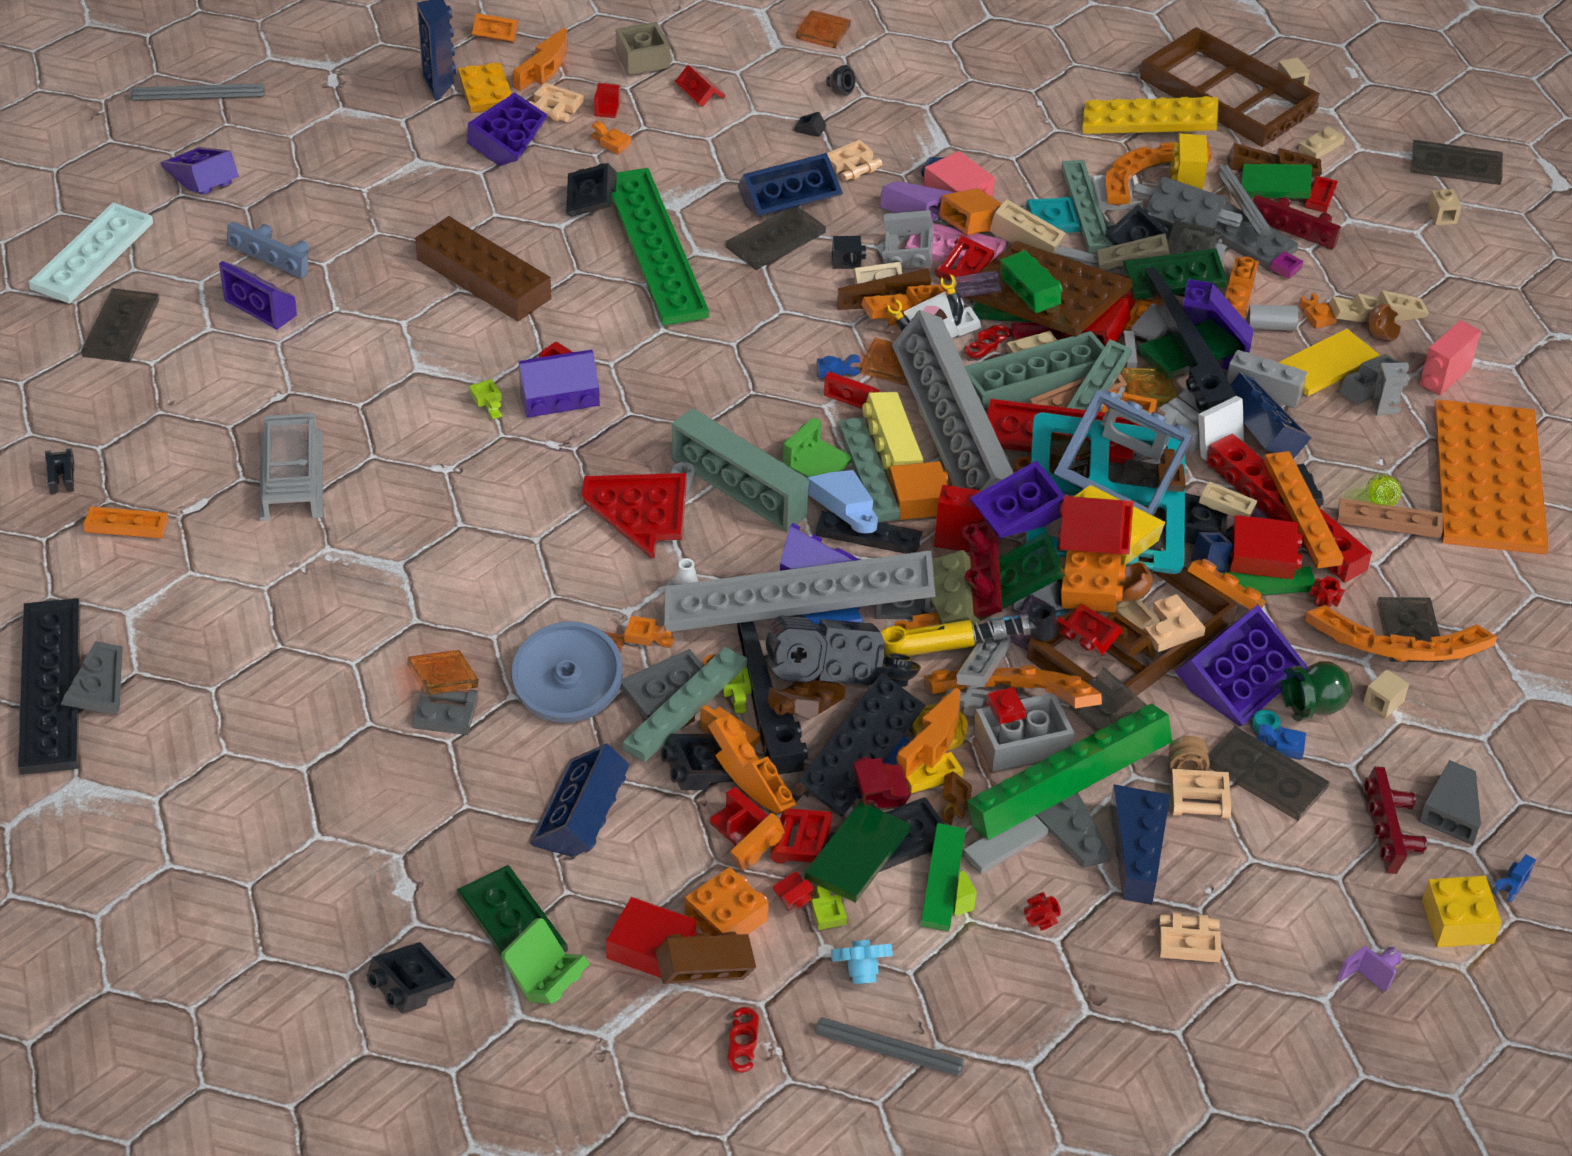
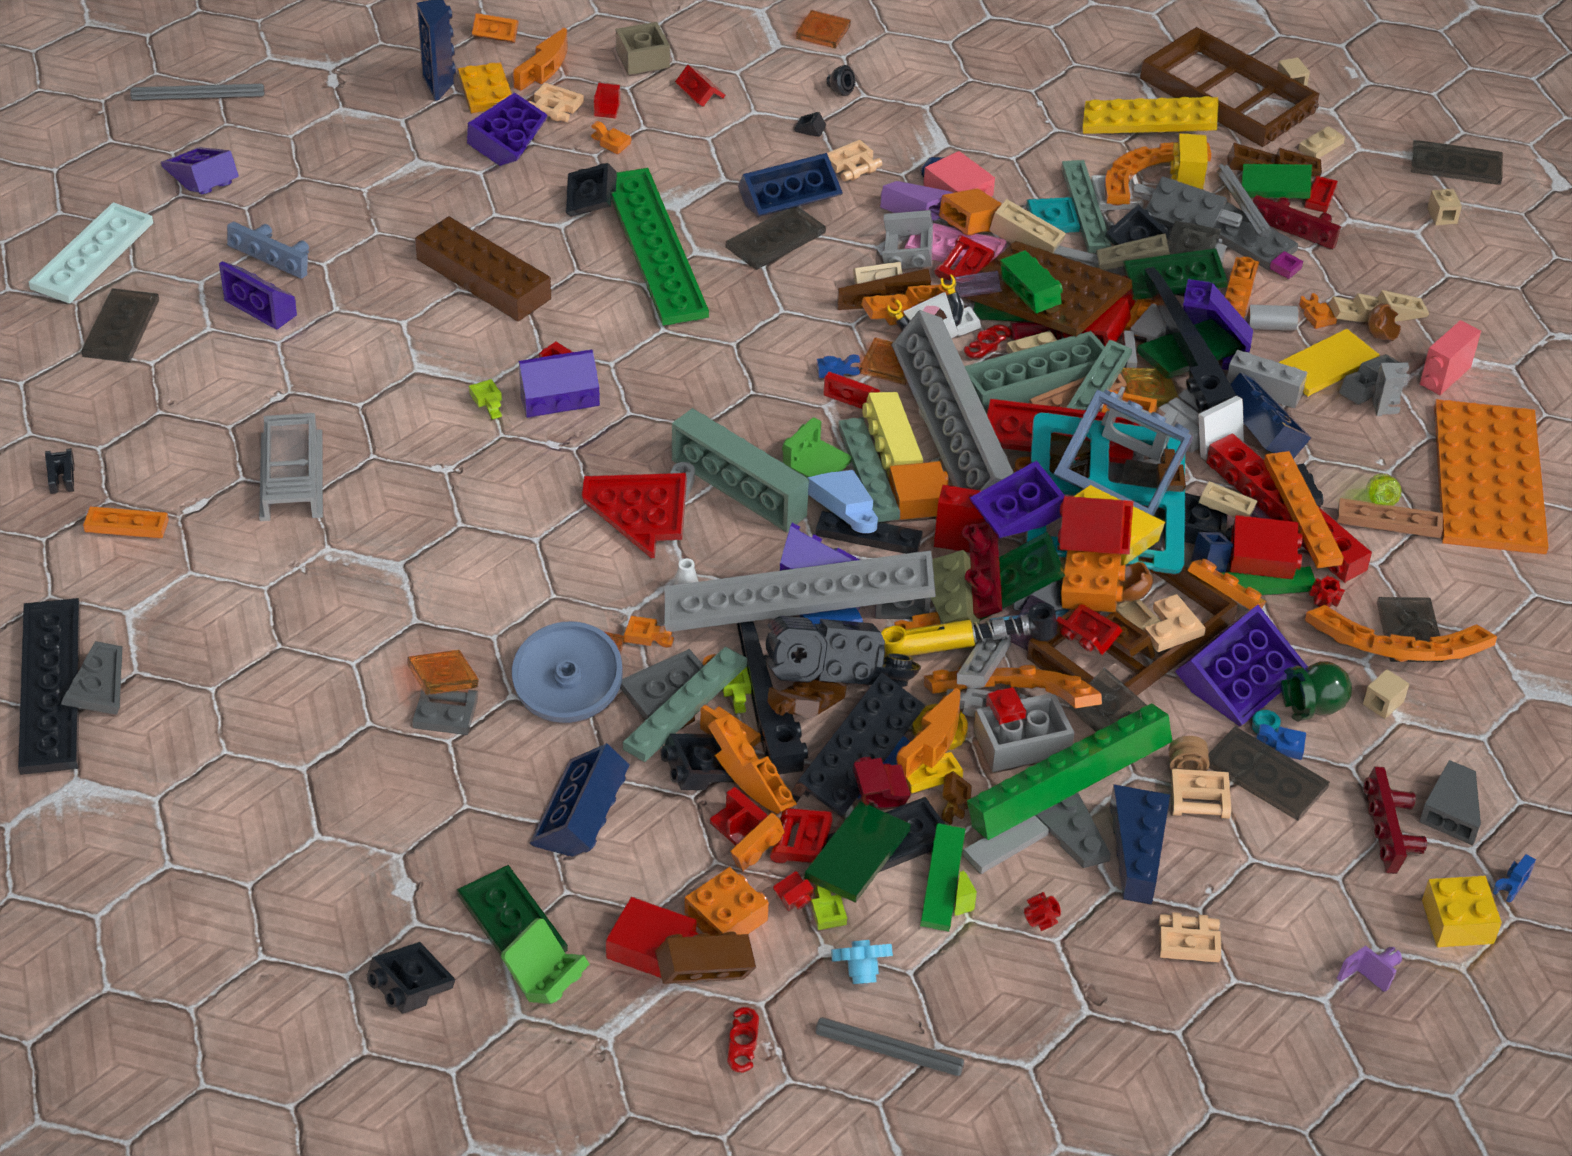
(847, 252): black brick -> none

